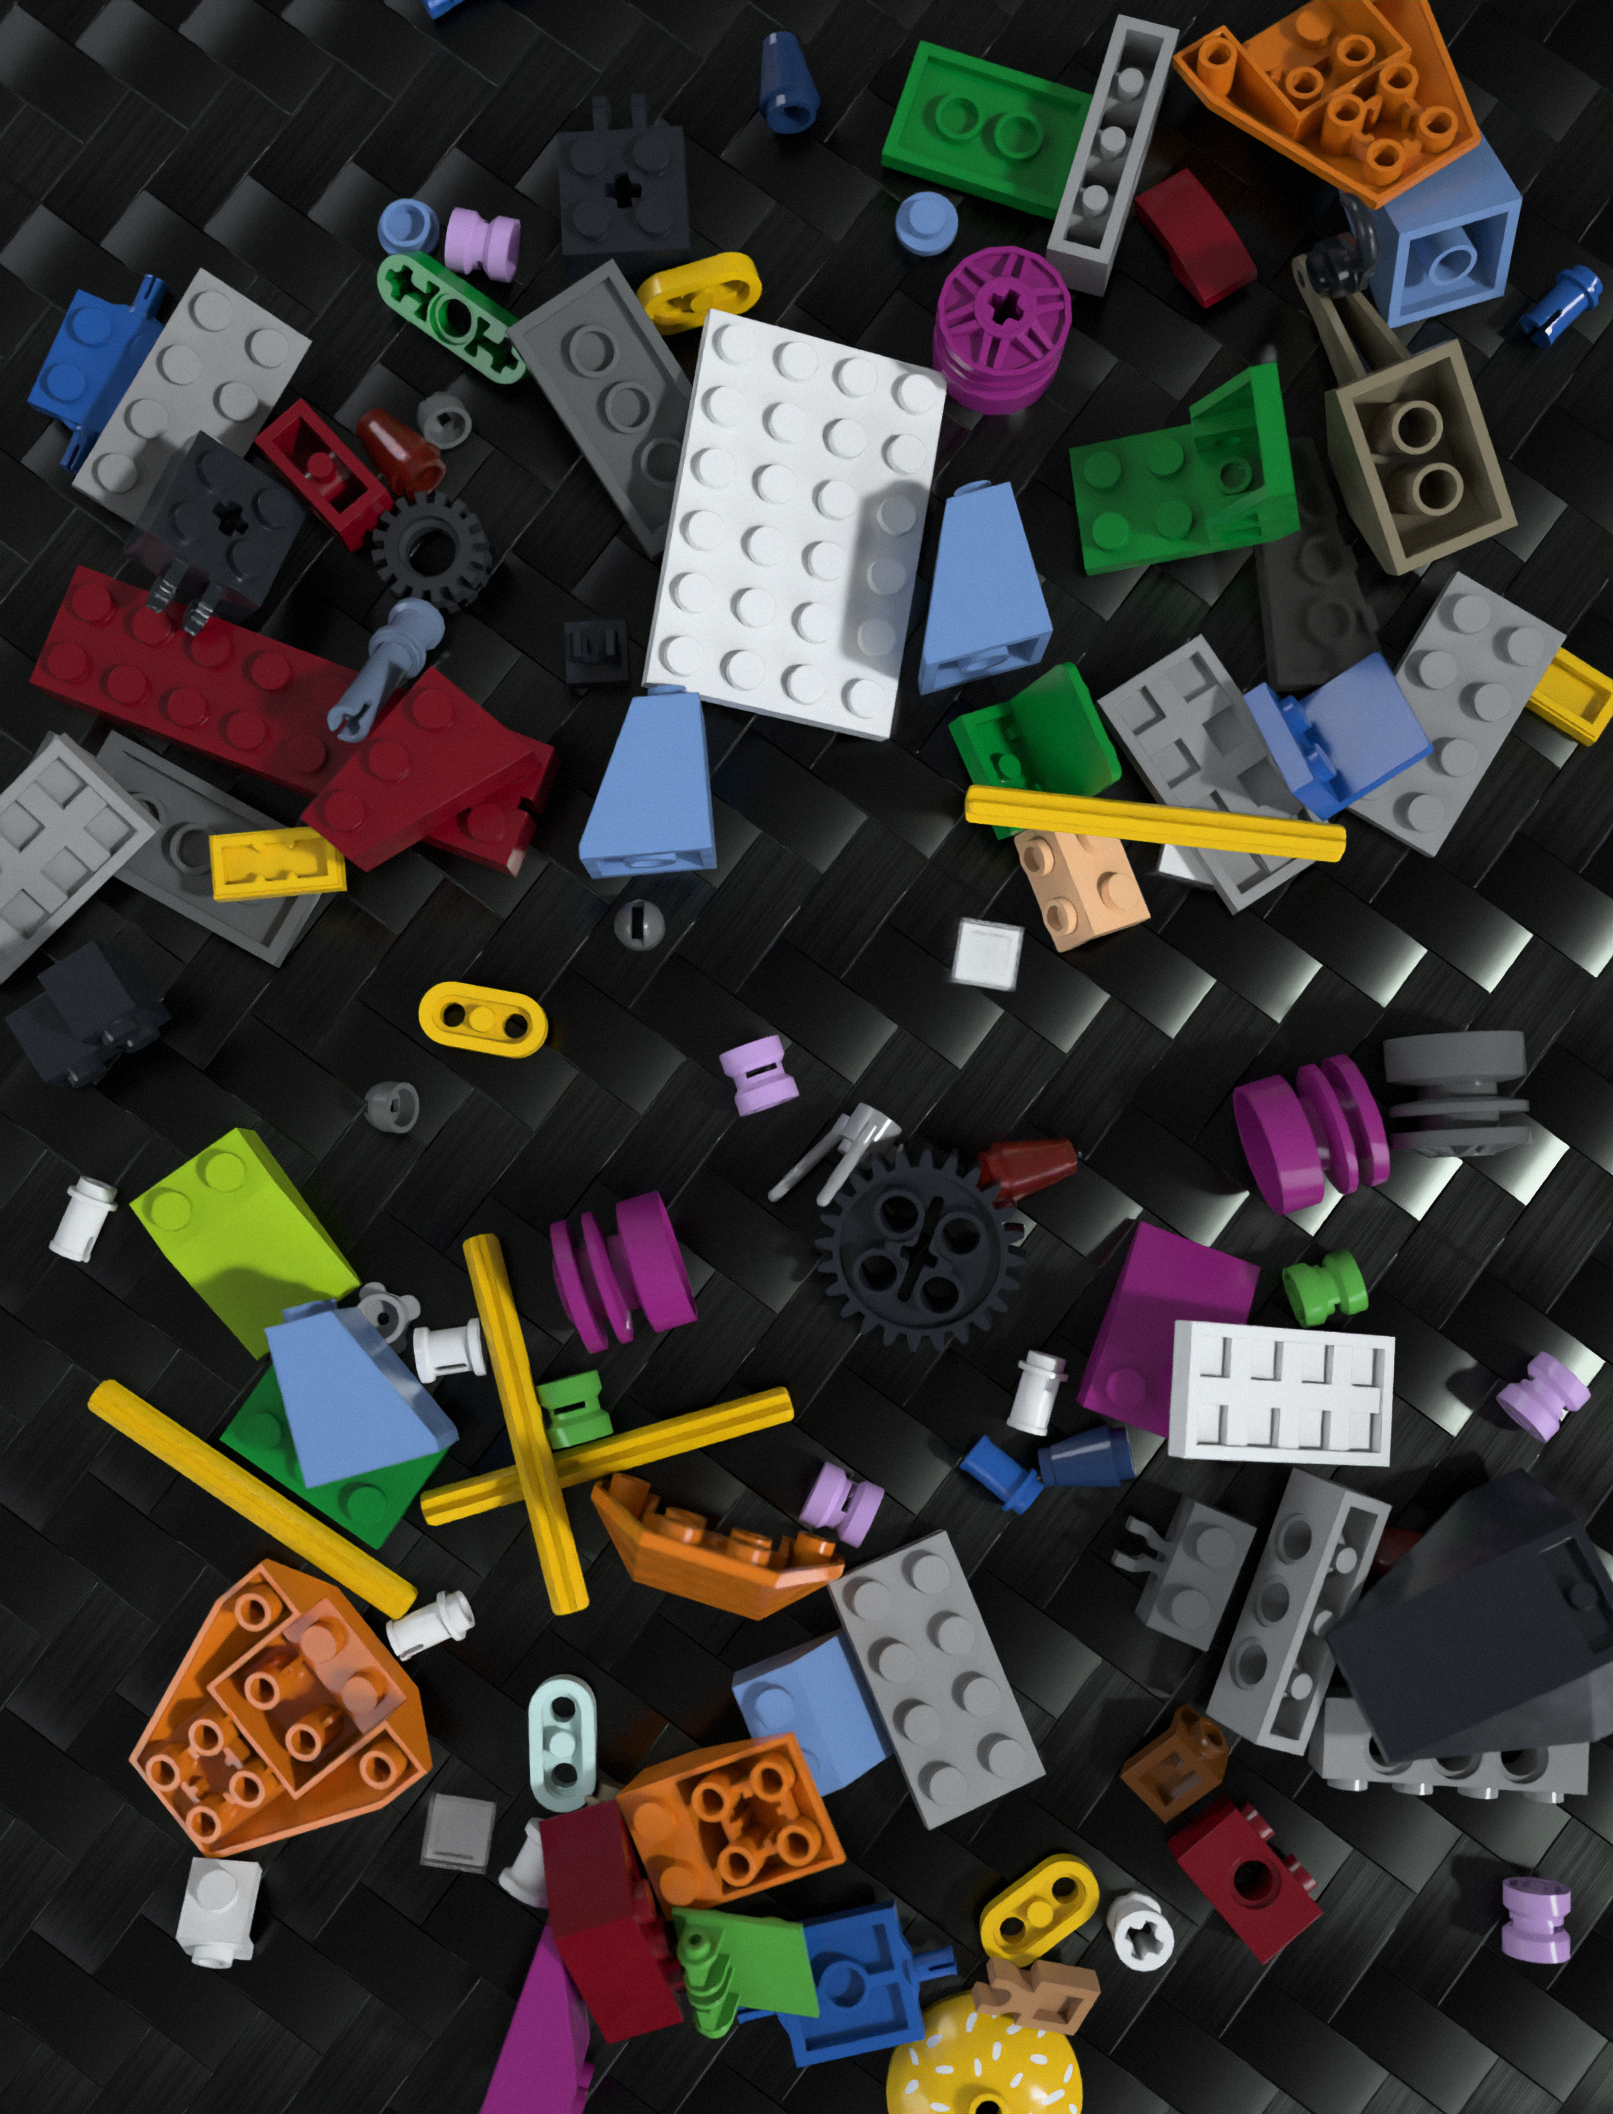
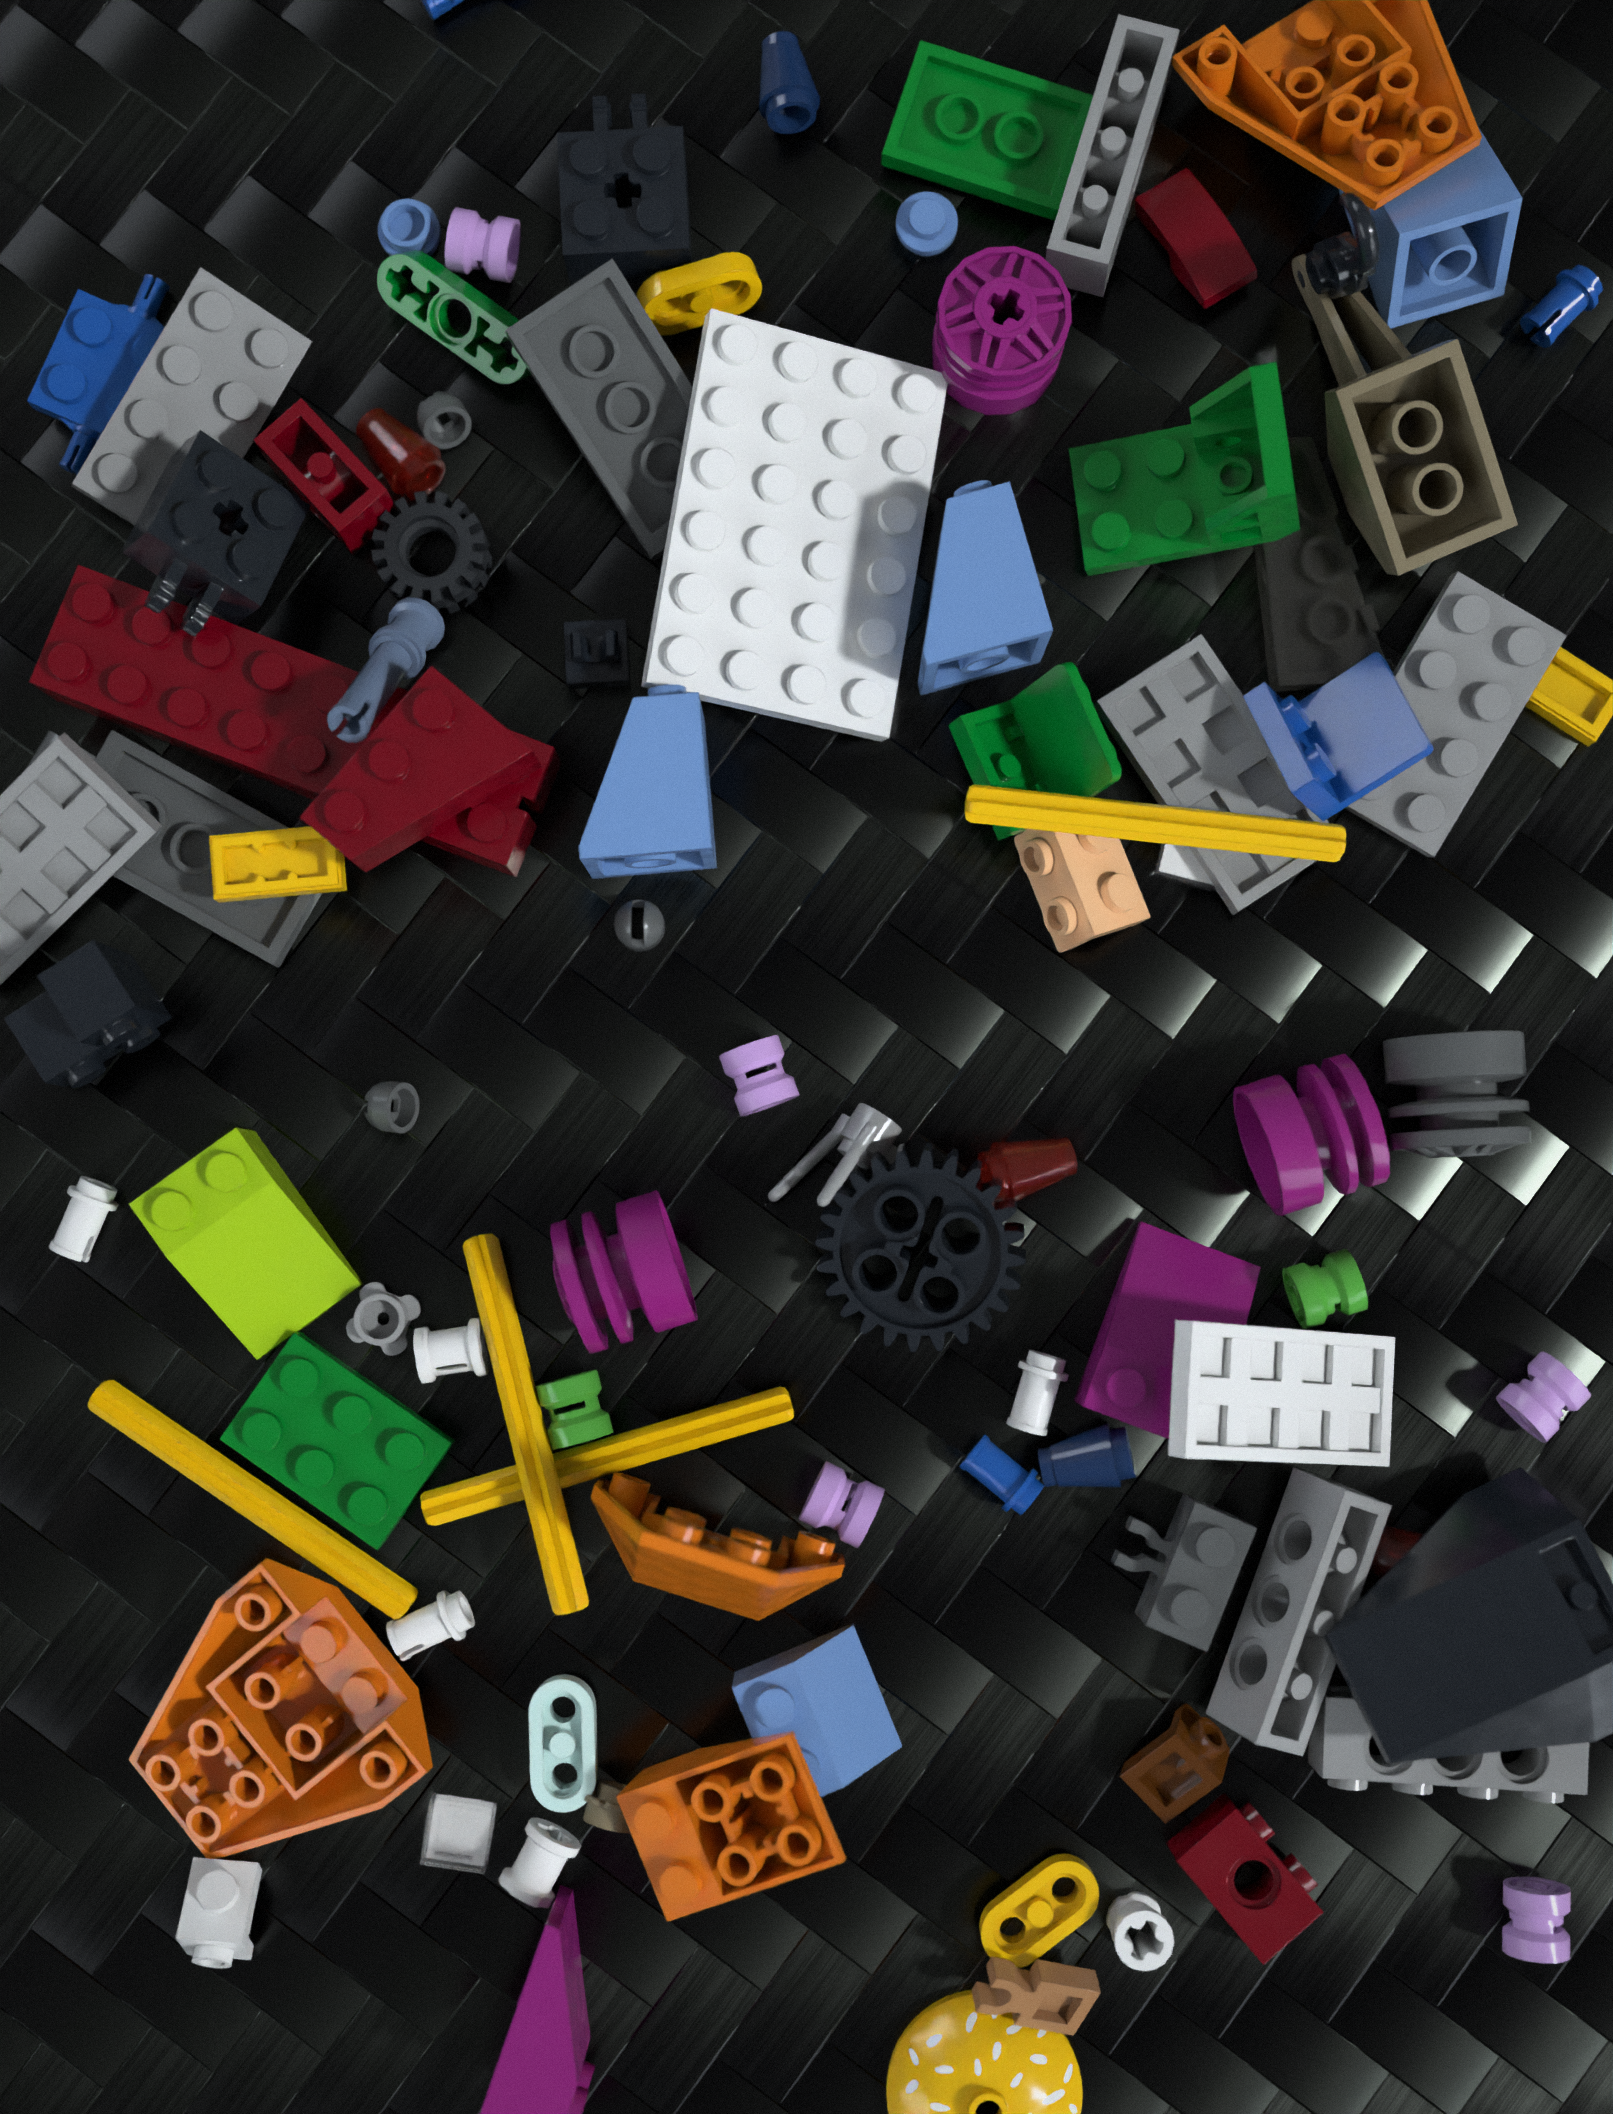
(350, 1395): medium blue slope -> none
(484, 1020): yellow plate -> none
(609, 1923): dark red wedge -> none
(742, 1964): bright green hinge -> none
(862, 1984): blue plate -> none
(935, 1678): light grey plate -> none
(987, 954): clear tile -> none

